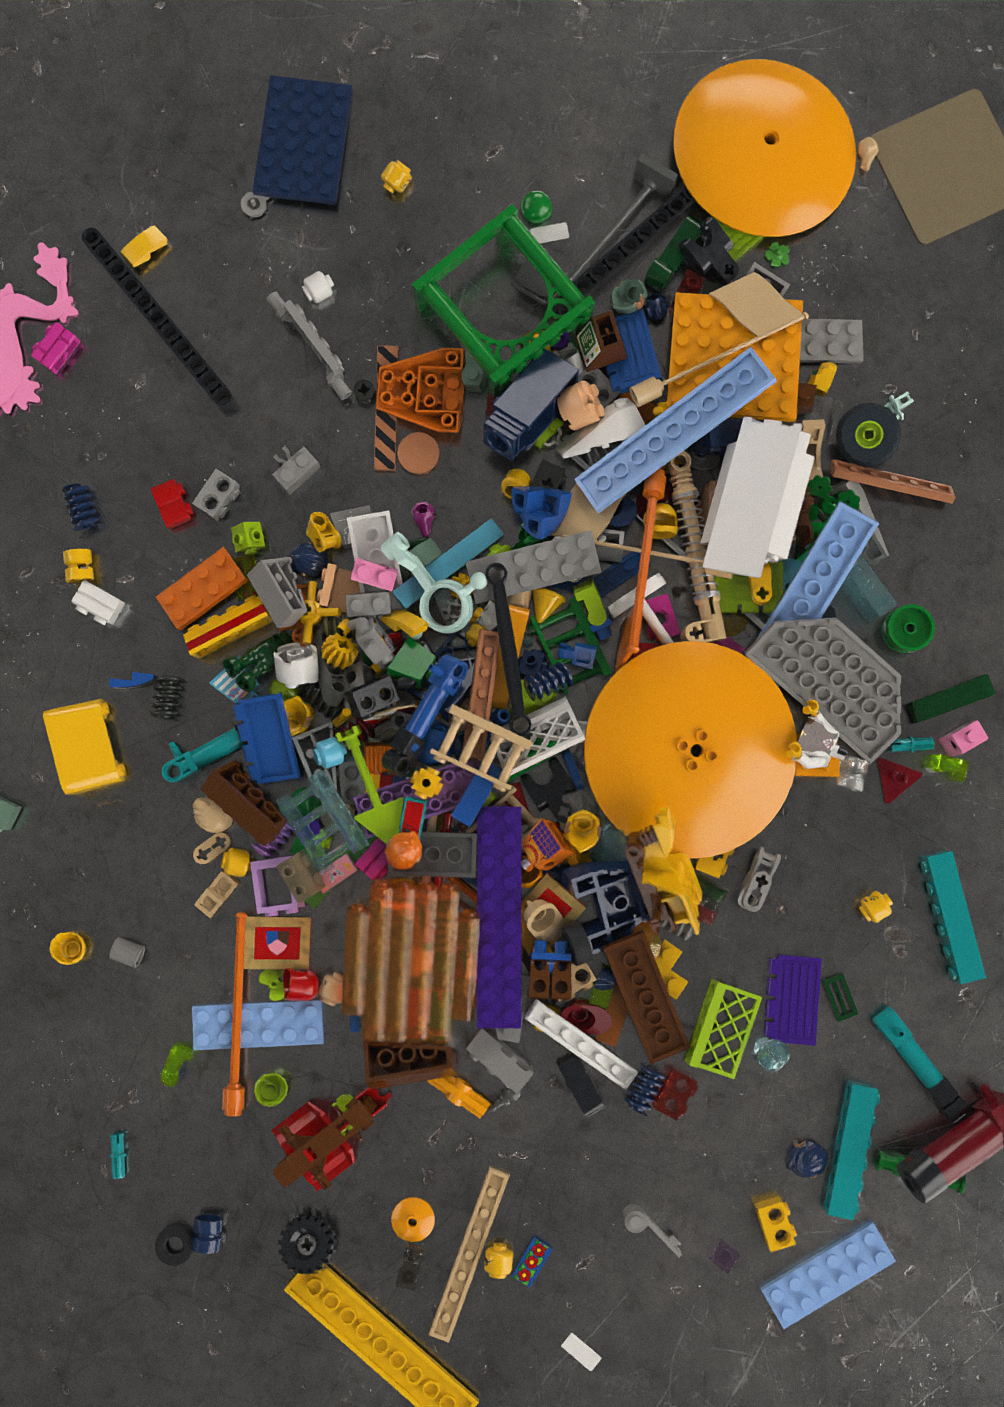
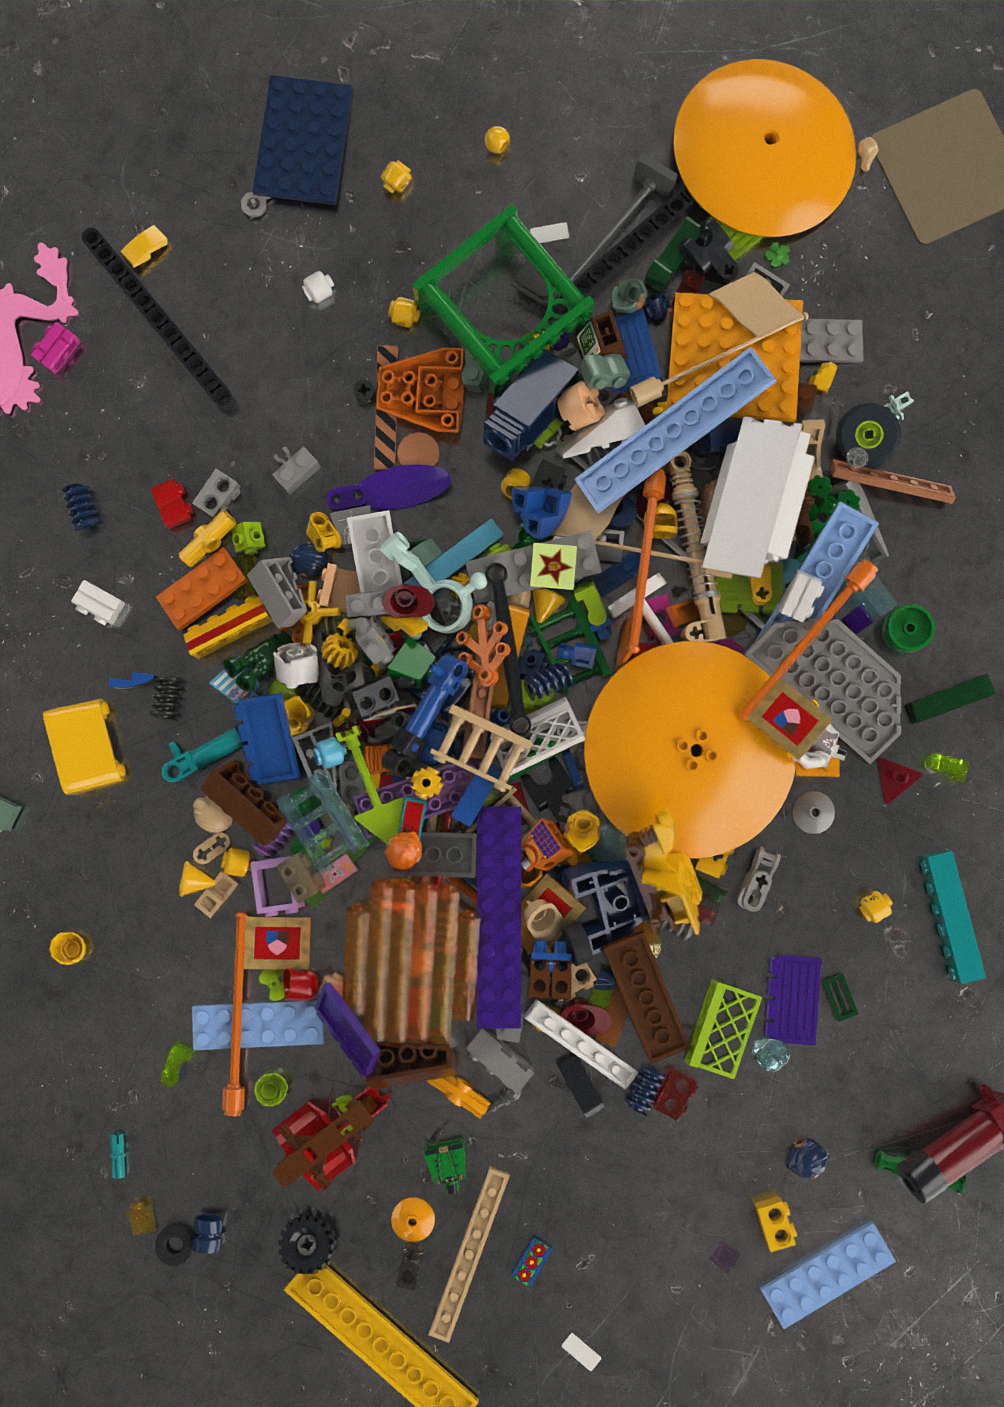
(78, 558): yellow wheel -> none
(127, 952): light grey piece -> none
(141, 1218): none -> clear yellow bracket
(193, 880): none -> yellow hat
(207, 538): none -> yellow piece
(294, 314): light grey plate -> none
(346, 1030): none -> dark purple hinge
(374, 574): bright pink brick -> none
(374, 861): dark pink brick -> none
(393, 488): none -> dark purple plant
(404, 312): none -> yellow head
(408, 601): none -> dark red piece
(423, 516): magenta animal -> none
(446, 1163): none -> green torso
(484, 647): none -> orange plant
(497, 139): none -> yellow piece
(498, 1261): yellow head -> none
(536, 207): green hair -> none
(553, 566): none -> yellowish green tile
(604, 371): none -> sand green brick
(637, 1220): light grey door -> none
(666, 959): yellow plate -> none
(683, 612): none -> orange tile
(779, 707): none -> flag
(801, 595): none -> white brick
(803, 809): none -> light grey dish
(850, 780): clear wheel -> none
(851, 1150): teal brick -> none
(857, 457): none -> clear tile
(858, 619): none -> dark purple tile
(912, 744): teal axle -> none
(934, 1082): teal piece -> none
(965, 738): bright pink torso -> none

